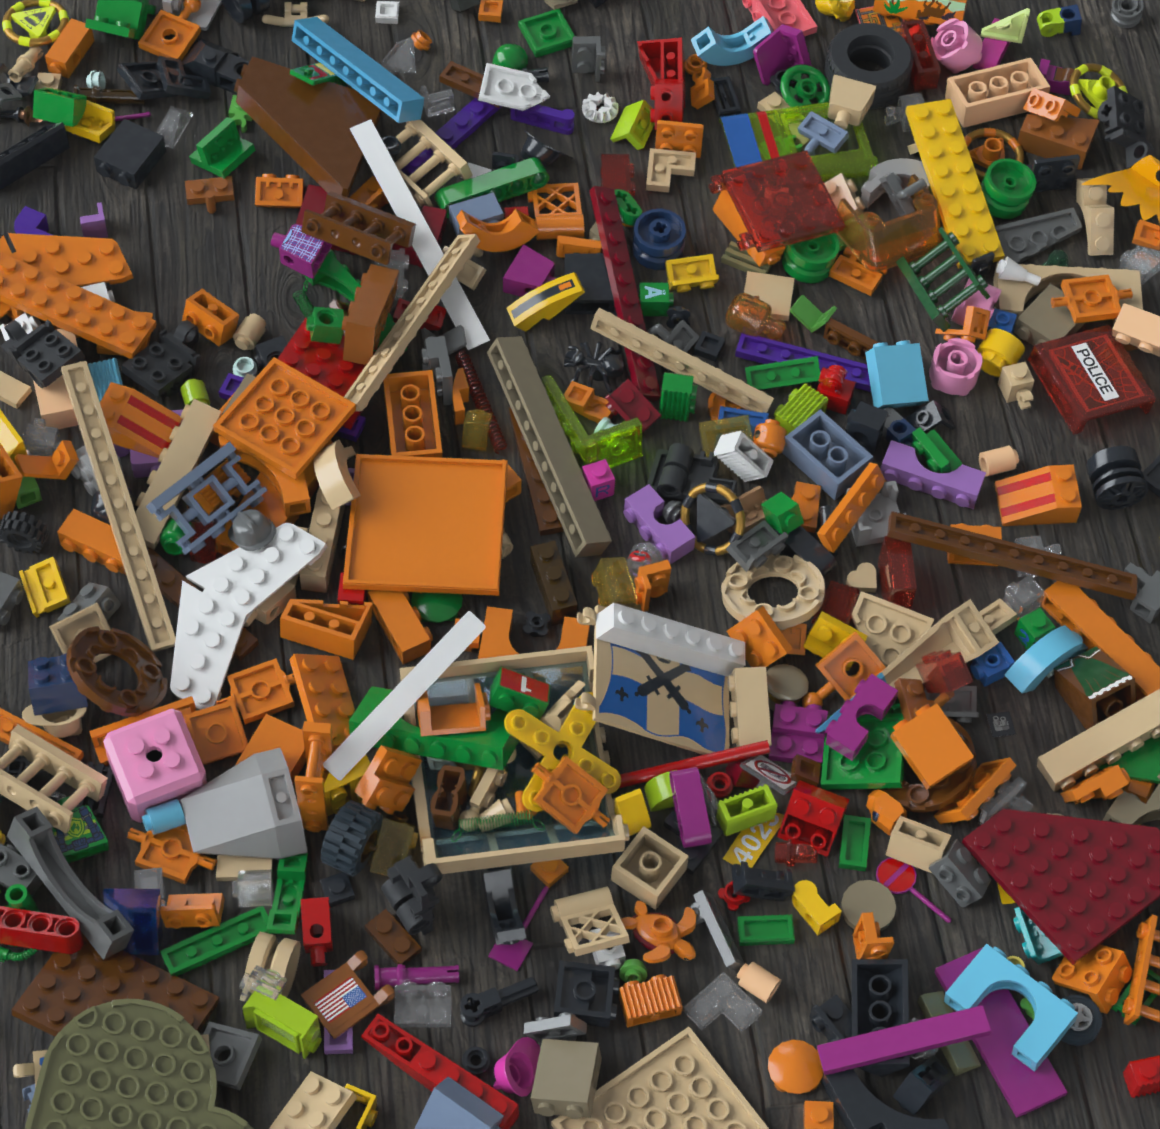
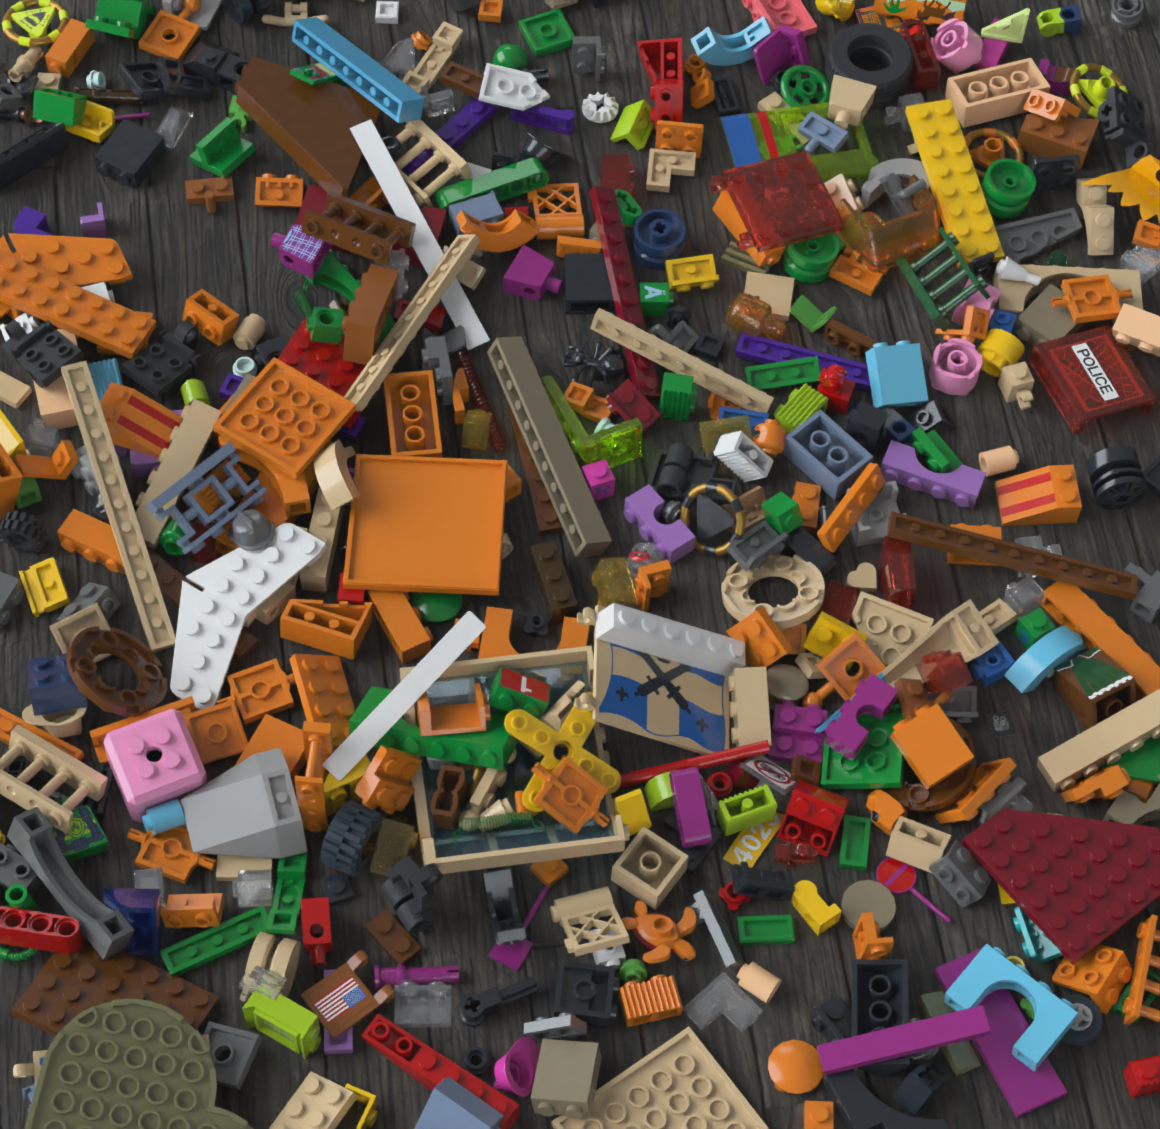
(435, 59): none -> tan slope
(545, 301): yellow slope -> none
(807, 663): none -> tan plate

